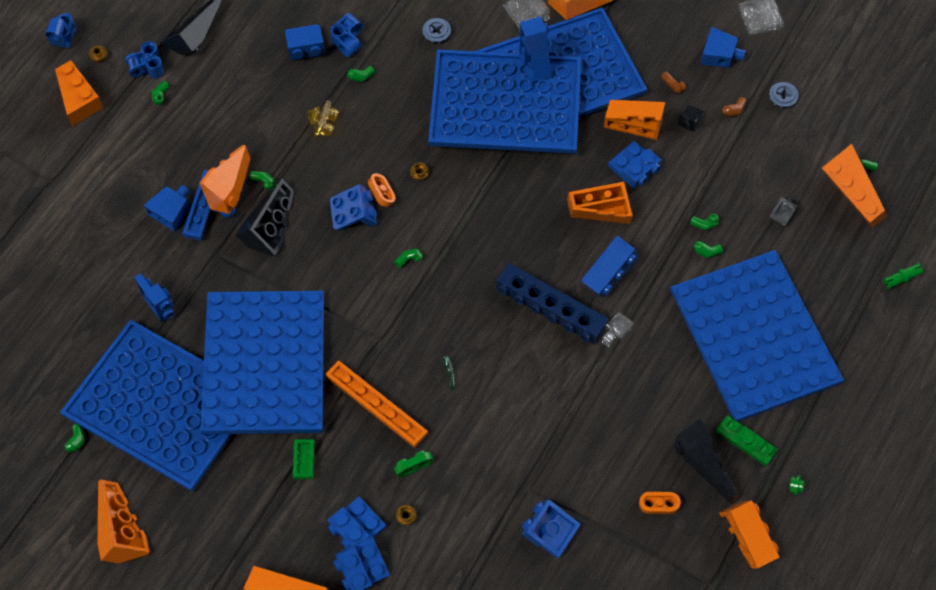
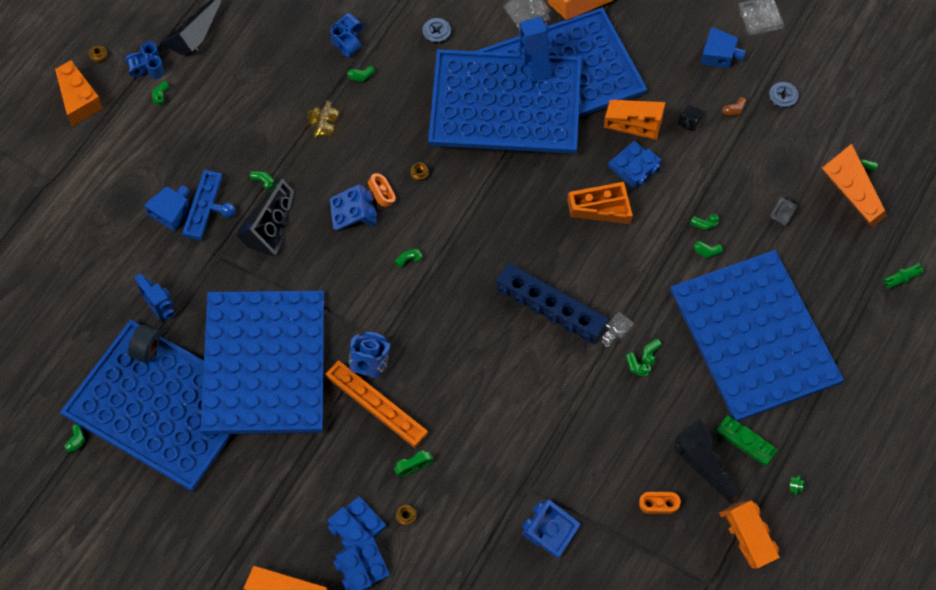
(61, 30): blue piece -> none
(117, 529): orange wedge -> none
(144, 343): none -> black wheel
(224, 184): orange wedge -> none
(303, 459): green plate -> none
(305, 42): blue bracket -> none
(369, 354): none -> blue brick
(449, 368): clear green helmet -> none
(610, 267): blue wedge -> none
(636, 368): none -> green arm
(647, 356): none -> green arm
(672, 83): dark orange arm -> none

